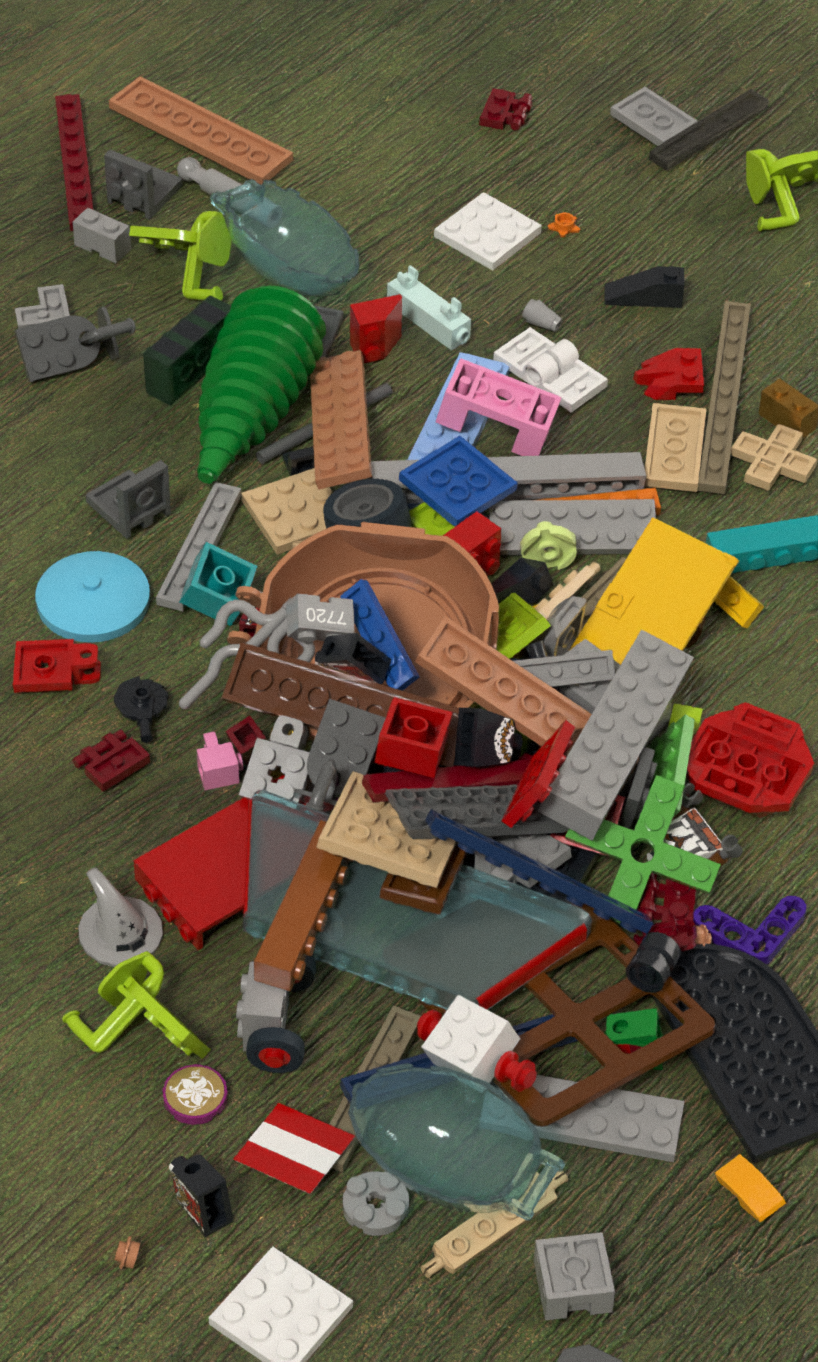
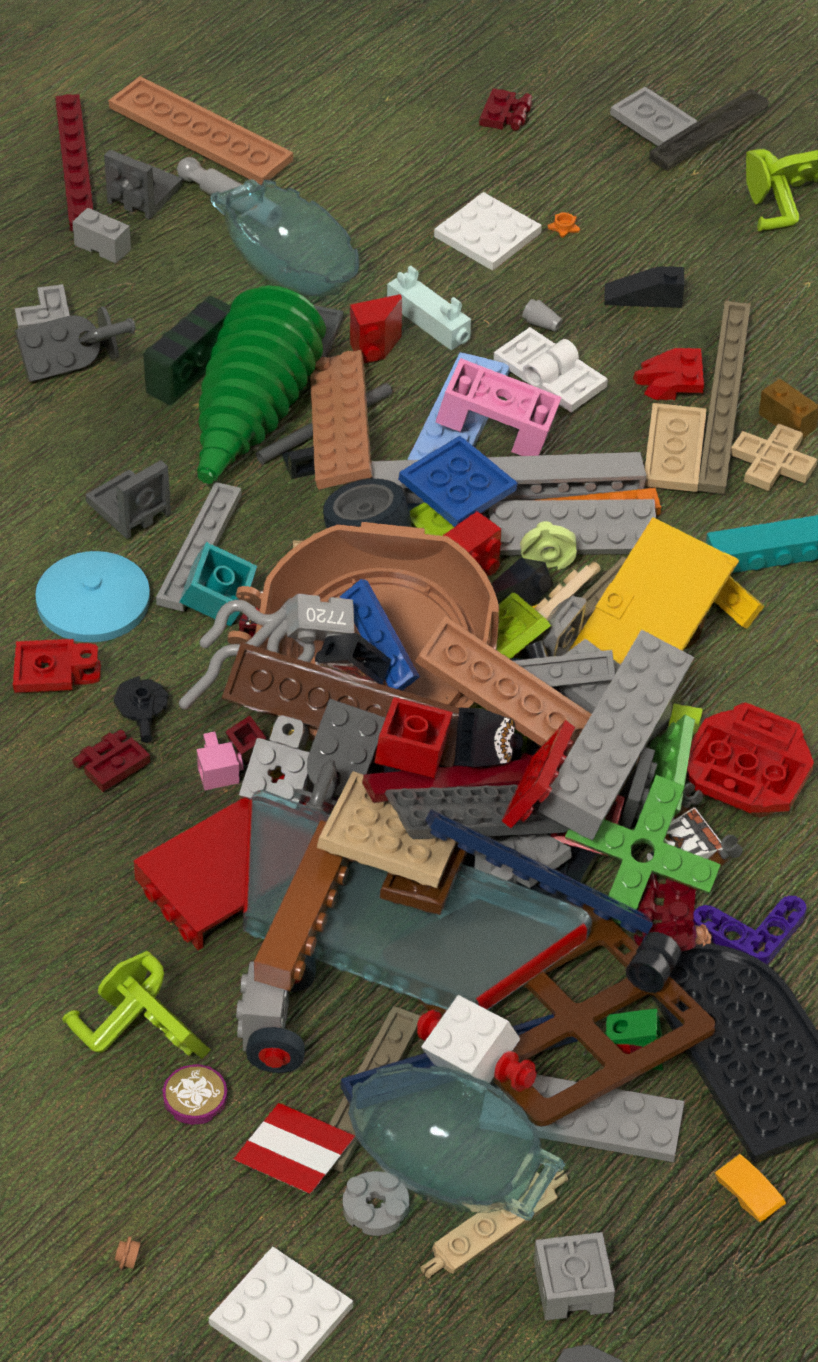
(117, 924): light grey piece -> none
(198, 1179): black torso -> none
(205, 243): lime plate -> none
(288, 509): tan plate -> none

